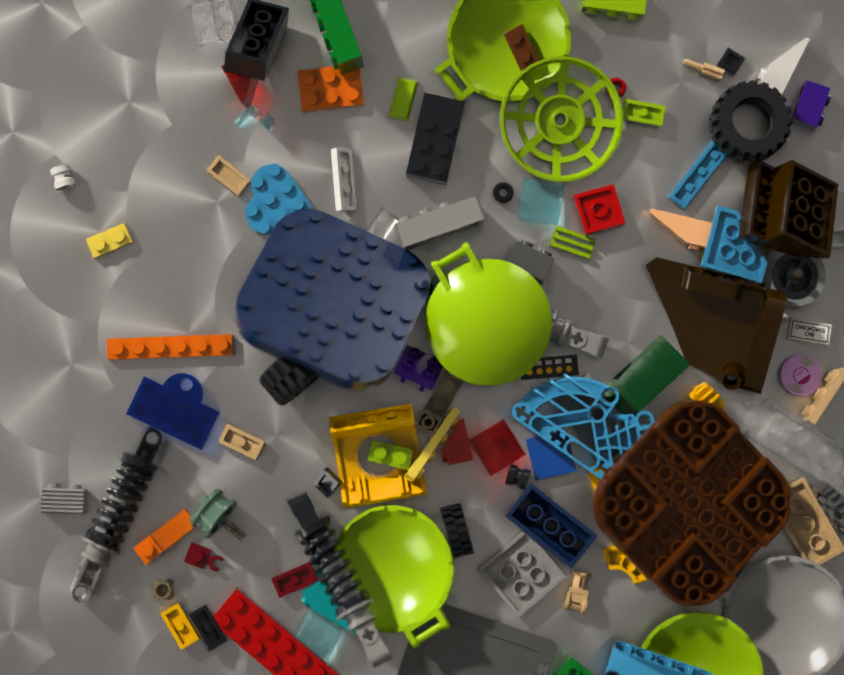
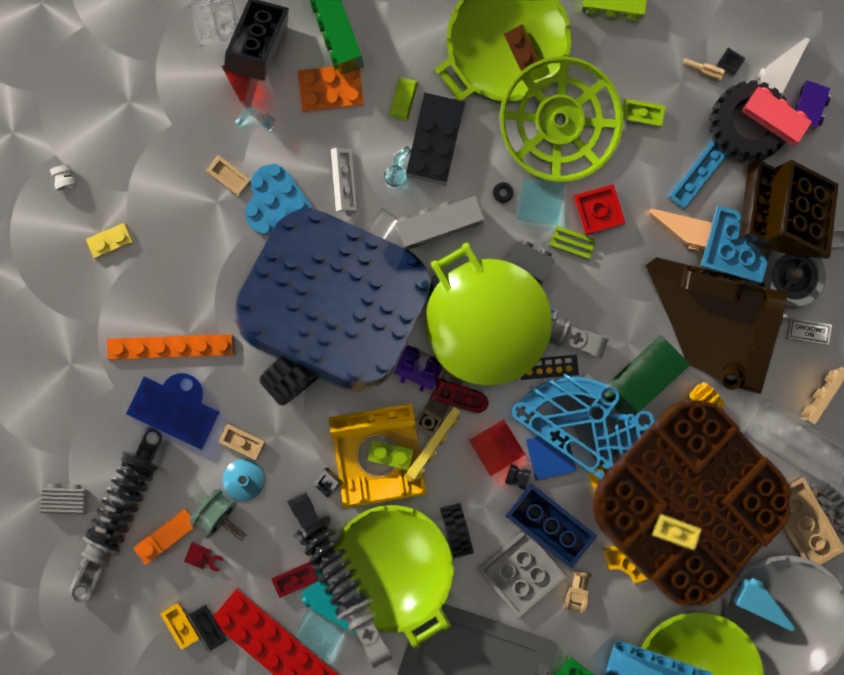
(168, 594): dark tan plate -> none
(254, 483): none -> medium azure dish
(395, 170): none -> clear light blue plate
(457, 446): clear red slope -> none
(460, 396): none -> dark red plate
(622, 85): red plate -> none
(676, 532): none -> light yellow plate
(755, 598): none -> medium azure slope
(777, 115): none -> coral brick
(800, 375): lavender tile -> none

